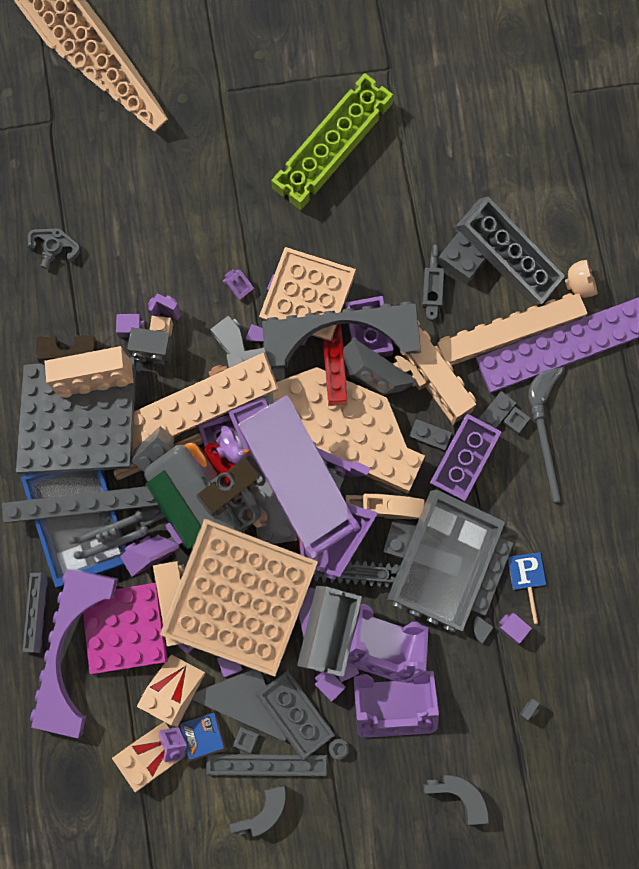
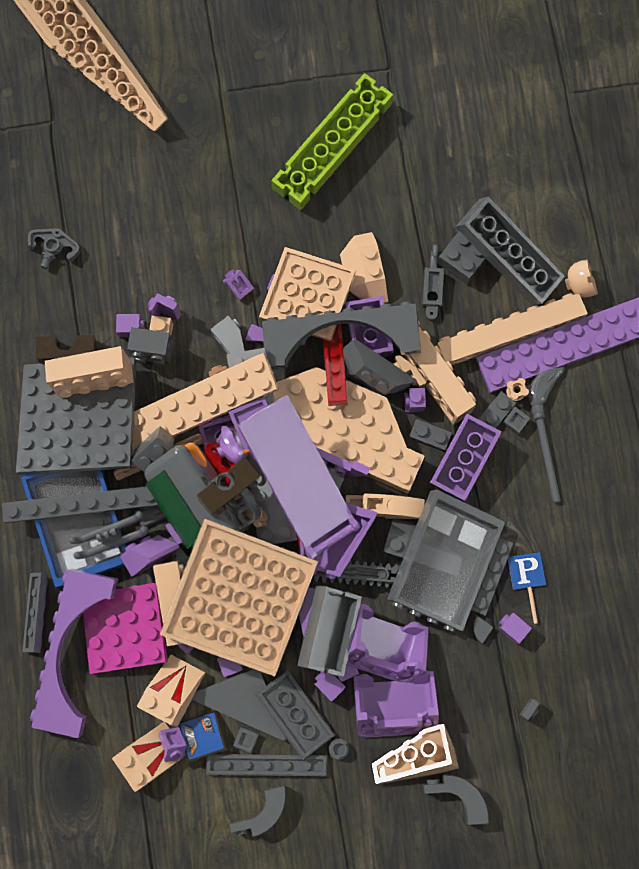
(364, 256): none -> light nougat wedge
(415, 400): none -> medium lavender brick
(422, 756): none -> light nougat wedge
(520, 386): none -> light nougat brick

